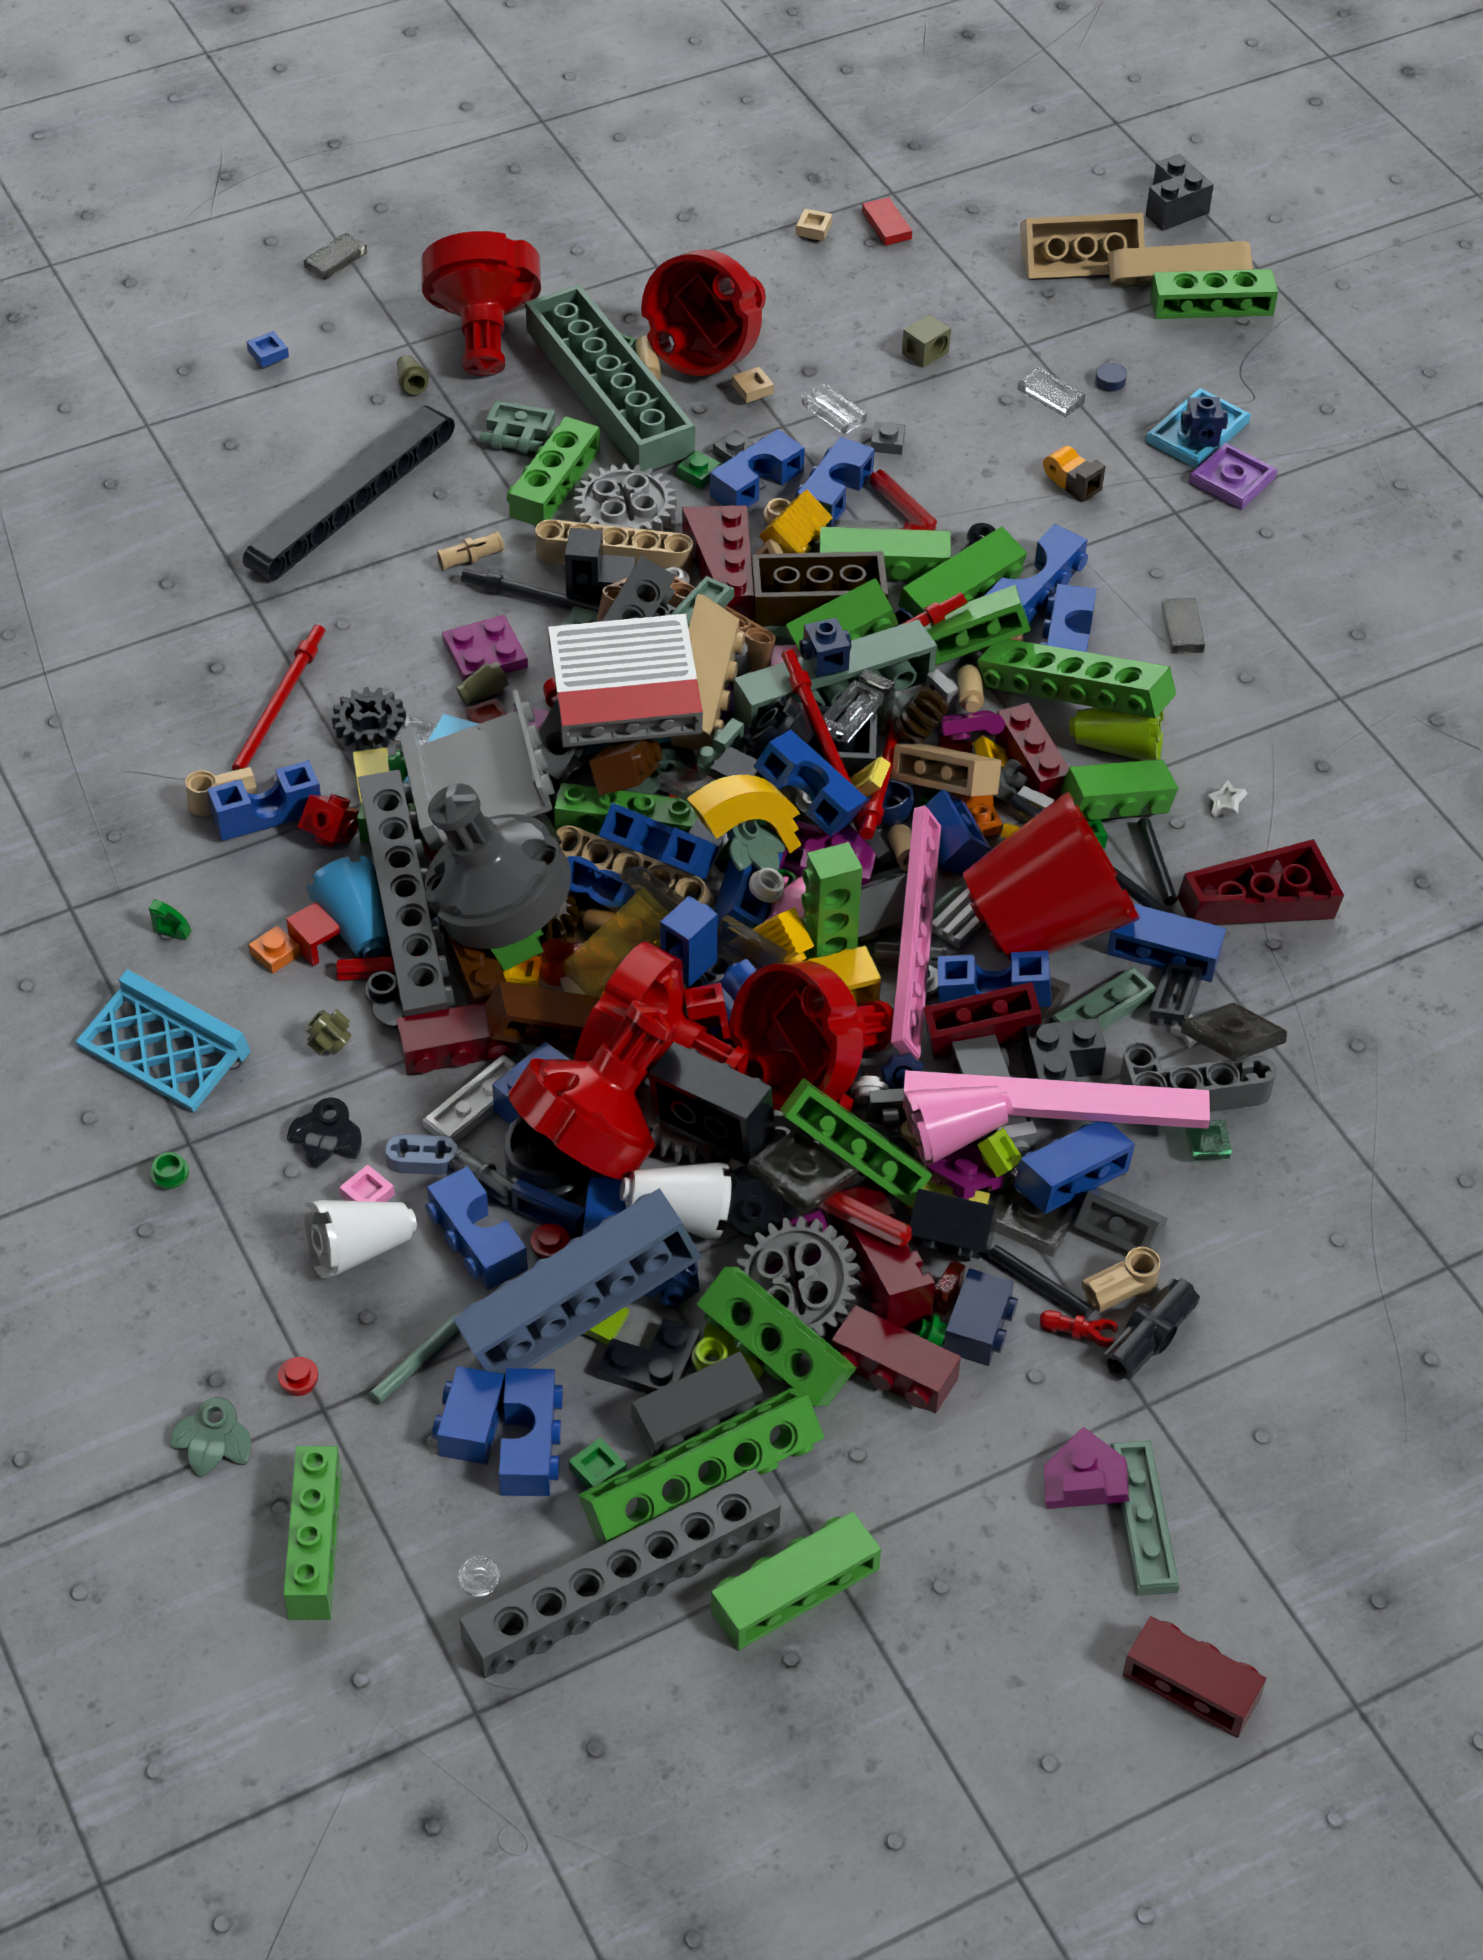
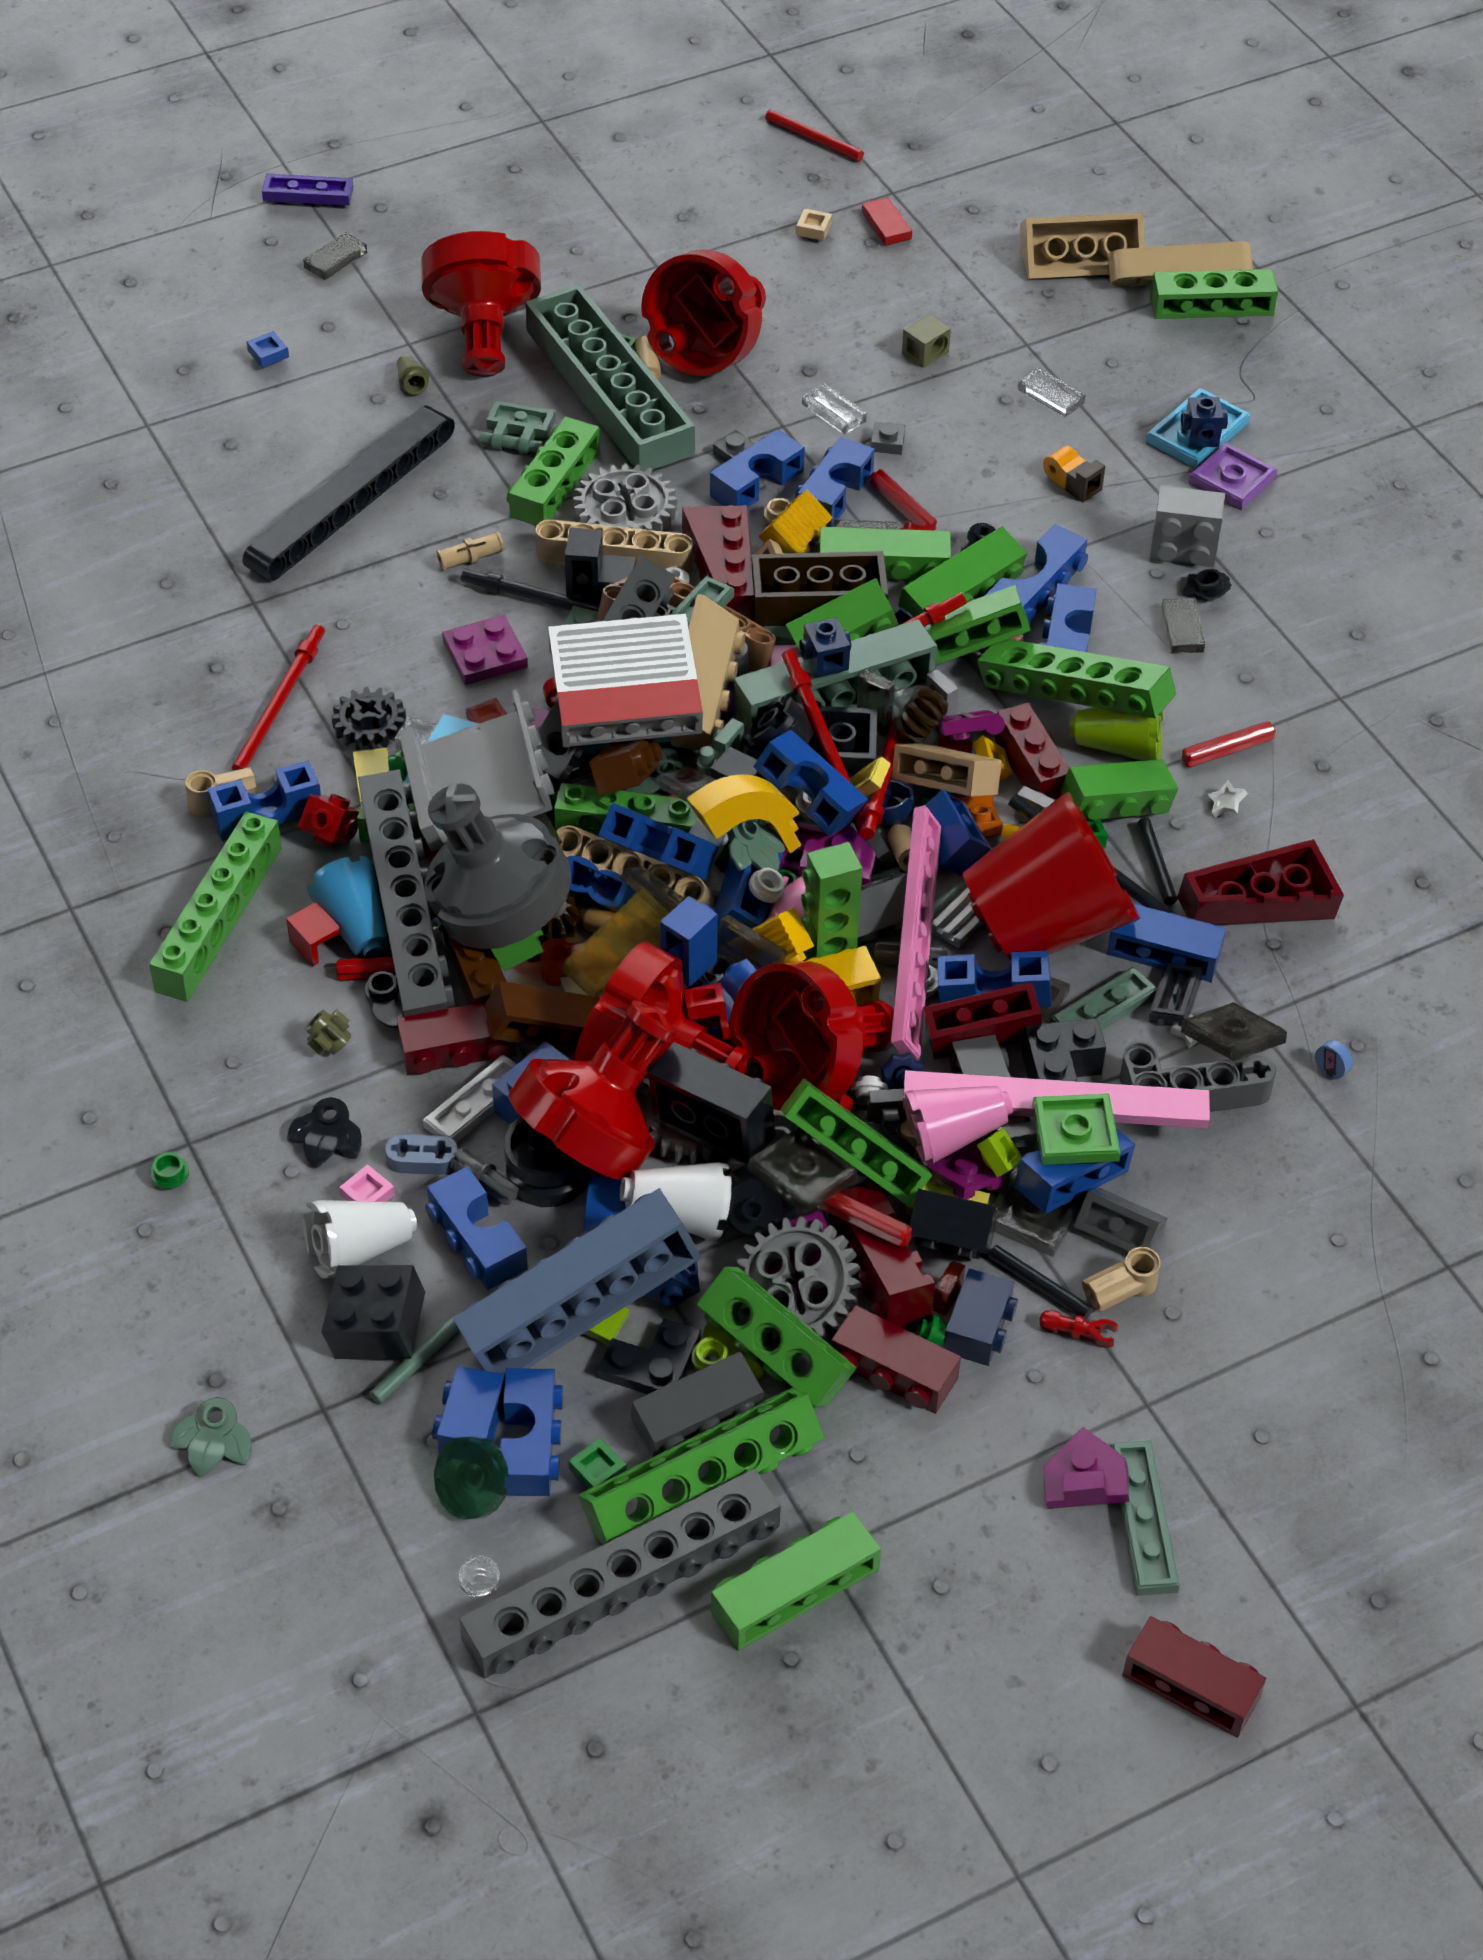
(168, 920): green tile -> none
(175, 1013): medium azure fence -> none
(215, 907): none -> bright green brick
(274, 949): orange plate -> none
(298, 1376): red plate -> none
(307, 189): none -> dark purple plate
(313, 1533): bright green brick -> none
(373, 1312): none -> black brick
(471, 1477): none -> clear green tile
(483, 683): olive cone -> none
(525, 973): yellow tile -> none
(547, 1208): dark blue tile -> none
(548, 1240): red plate -> none
(697, 469): green plate -> none
(752, 384): tan plate -> none
(814, 135): none -> red bar
(875, 700): clear tile -> none
(970, 688): tan cylinder -> none
(1010, 780): dark grey tile -> none
(1076, 1129): none -> bright green tile
(1111, 376): tile -> none
(1151, 1329): black piece -> none
(1177, 193): black brick -> none
(1187, 526): none -> light grey brick
(1207, 584): none -> black animal
(1210, 1142): clear green plate -> none
(1228, 744): none -> red axle
(1334, 1059): none -> medium blue tile

